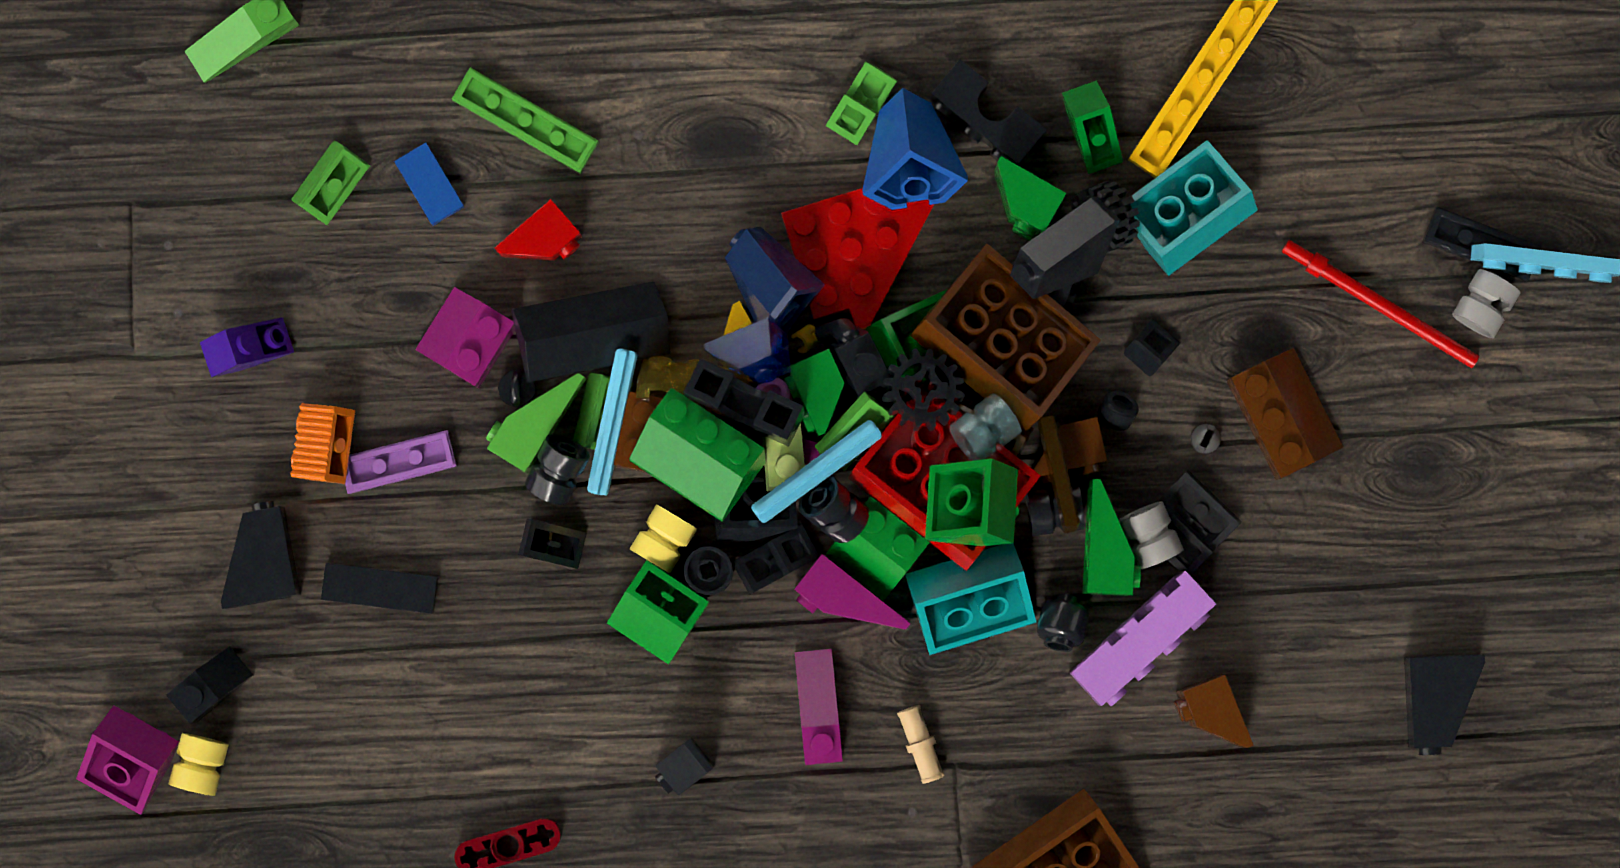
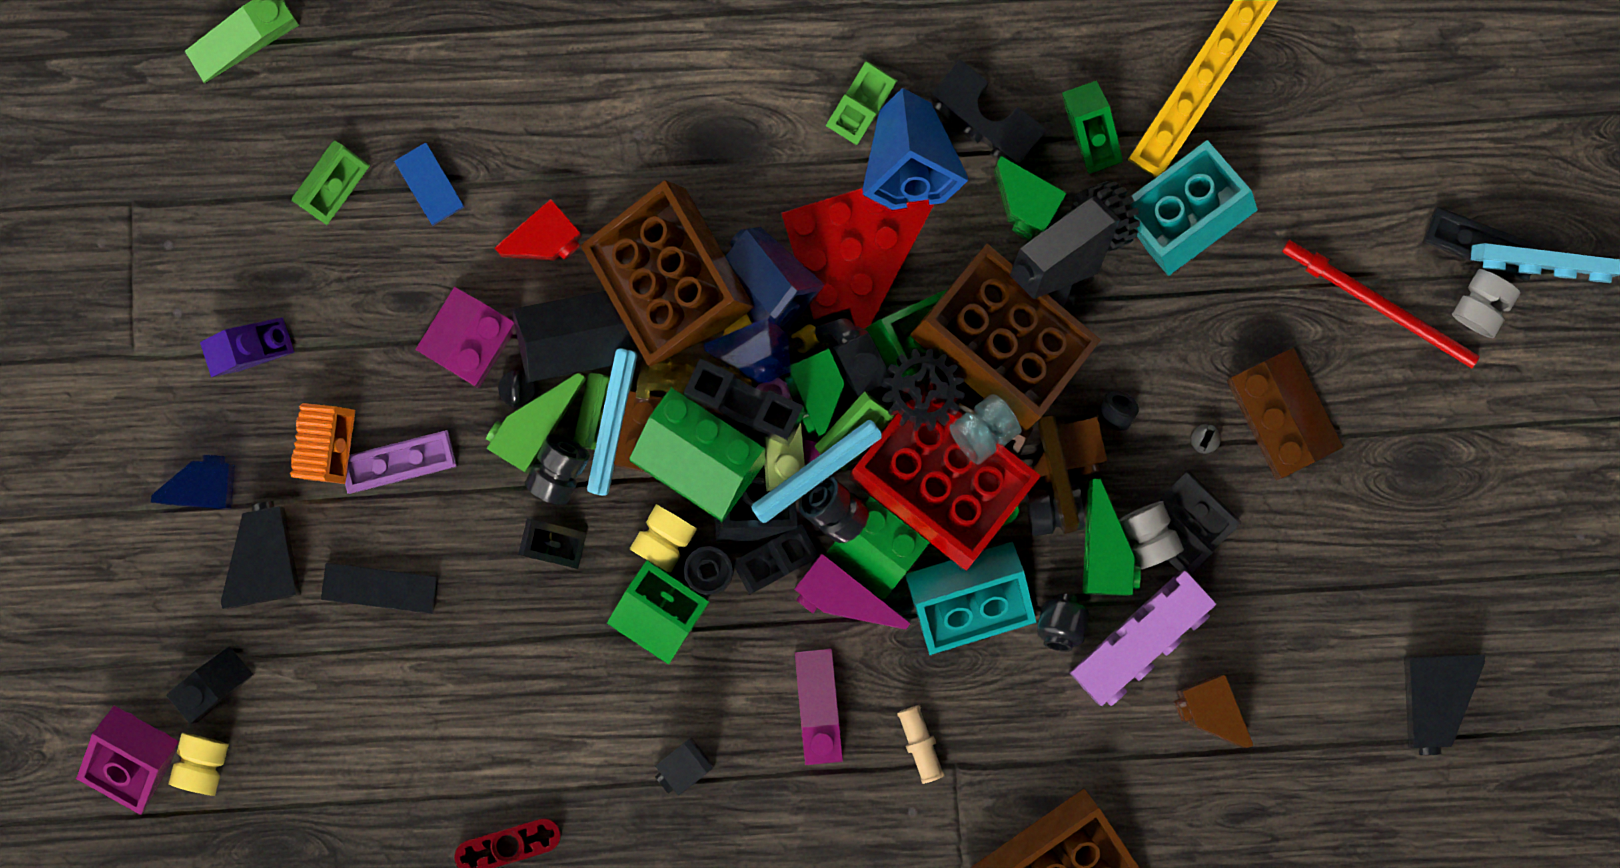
(199, 485): none -> clear blue slope
(525, 120): bright green tile -> none
(666, 273): none -> reddish brown slope
(972, 503): green slope -> none
(1151, 348): black slope -> none

